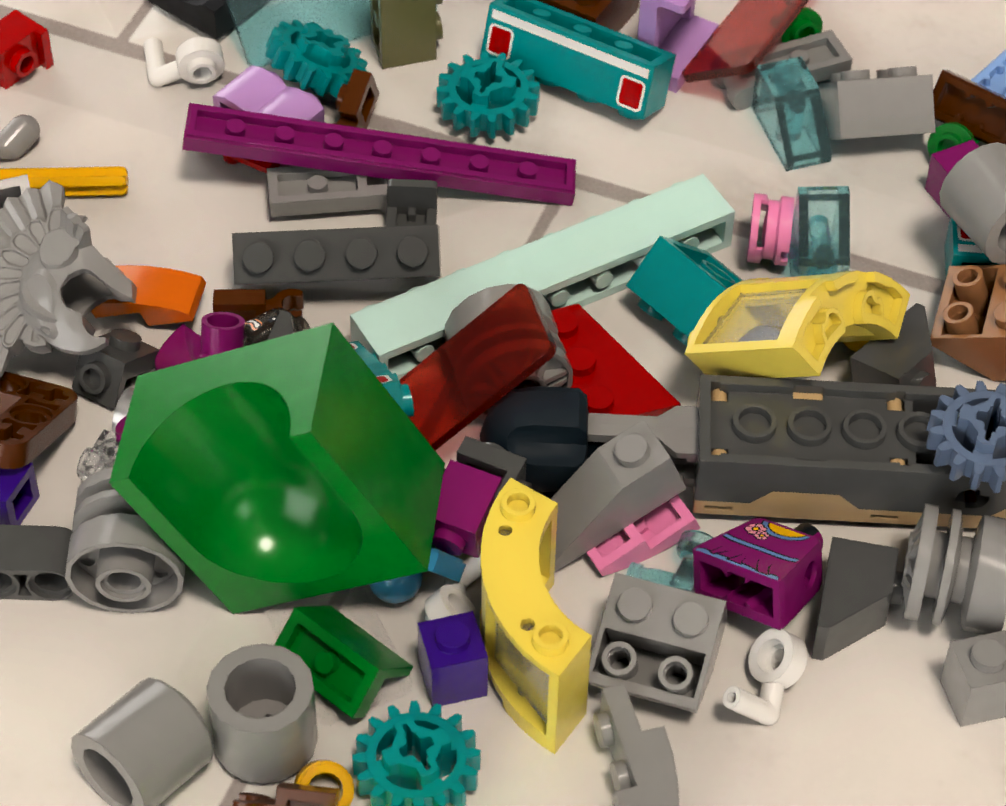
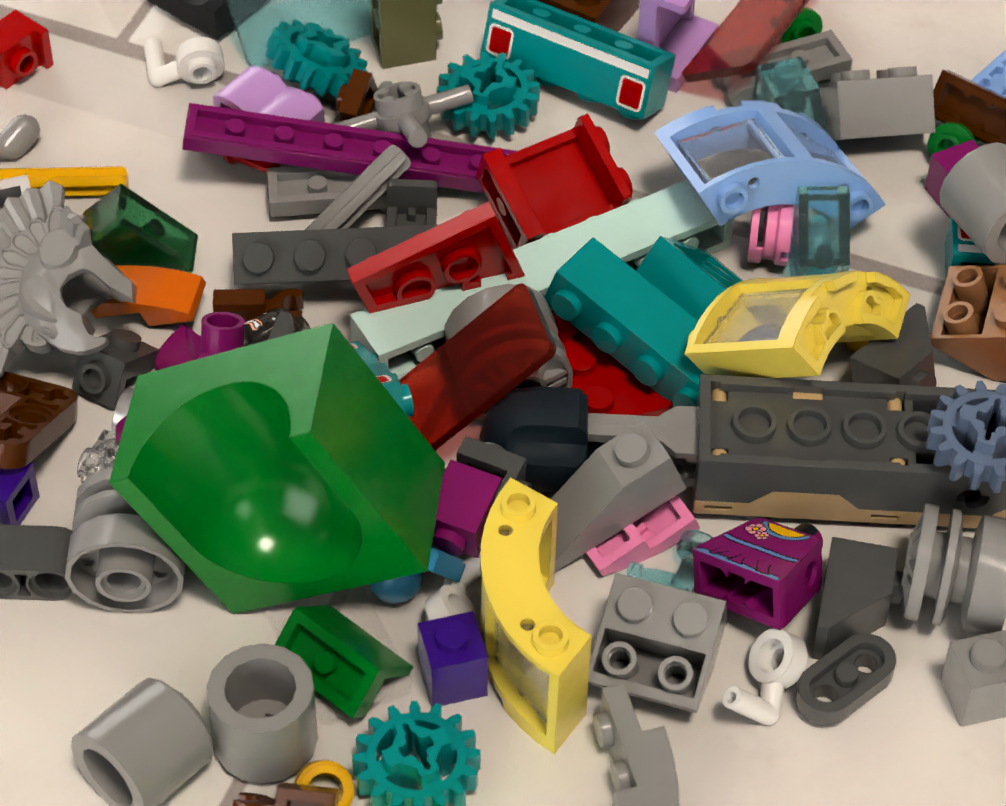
(138, 233): none -> clear green slope
(363, 190): none -> light grey axle
(405, 111): none -> light grey bar
(443, 256): none -> red wing
(554, 182): none -> red panel
(627, 320): none -> teal brick
(759, 158): none -> light blue window
(839, 679): none -> dark grey plate

